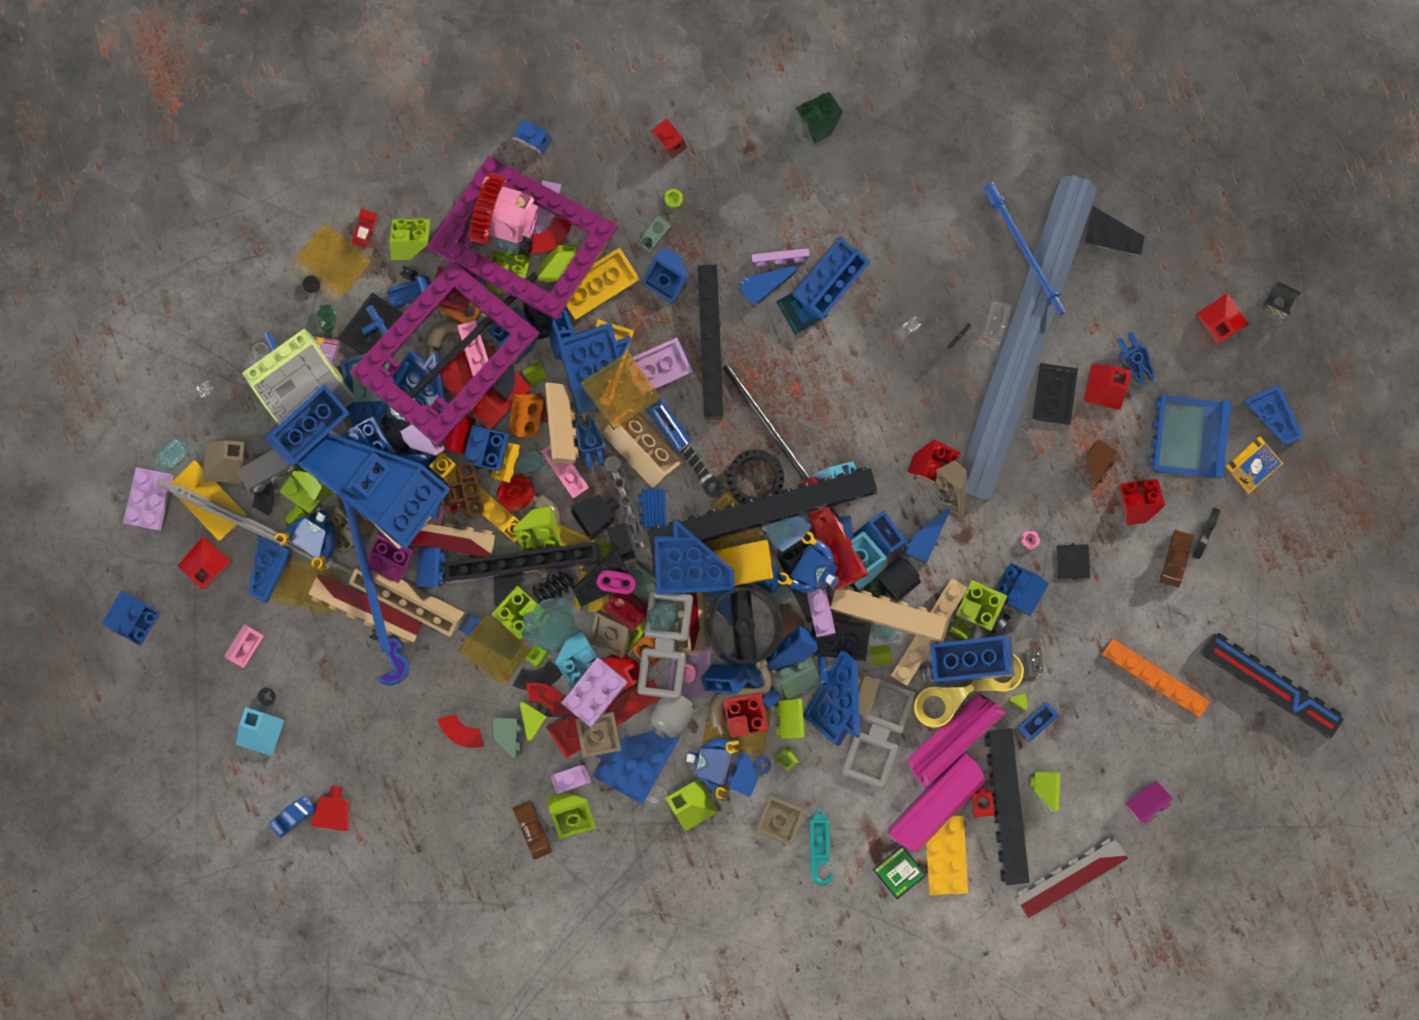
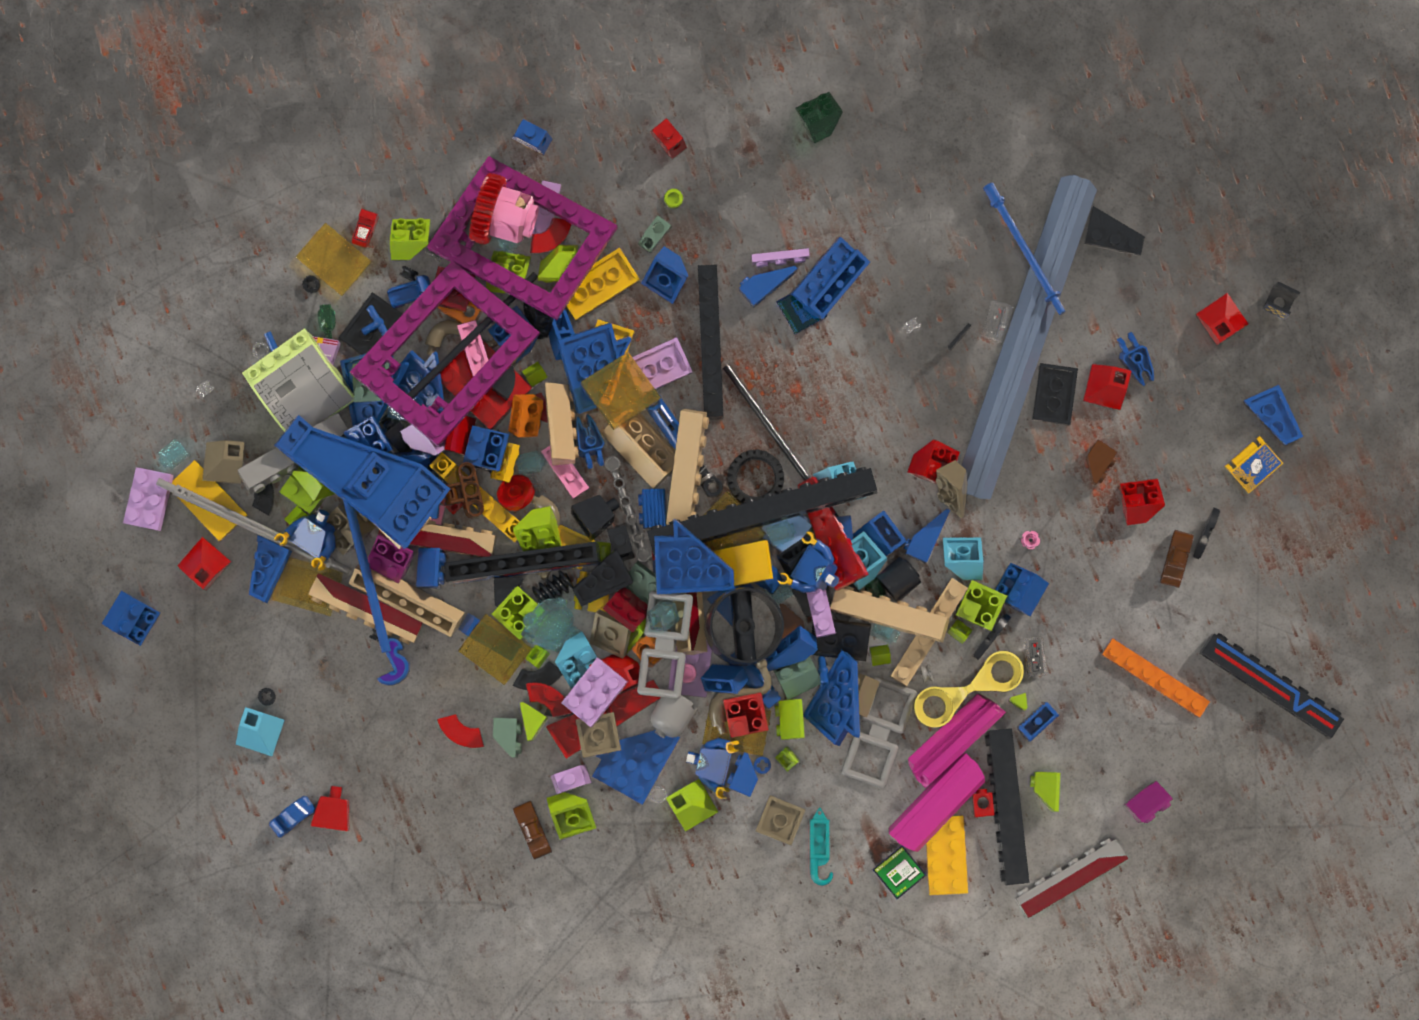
(244, 646): bright pink slope -> none
(306, 424): blue brick -> none
(525, 247): black bush -> none
(615, 583): dark pink plate -> none
(687, 464): none -> tan brick
(964, 557): none -> medium azure slope
(972, 659): blue brick -> none
(1073, 561): black piece -> none
(1190, 436): clear light blue panel -> none

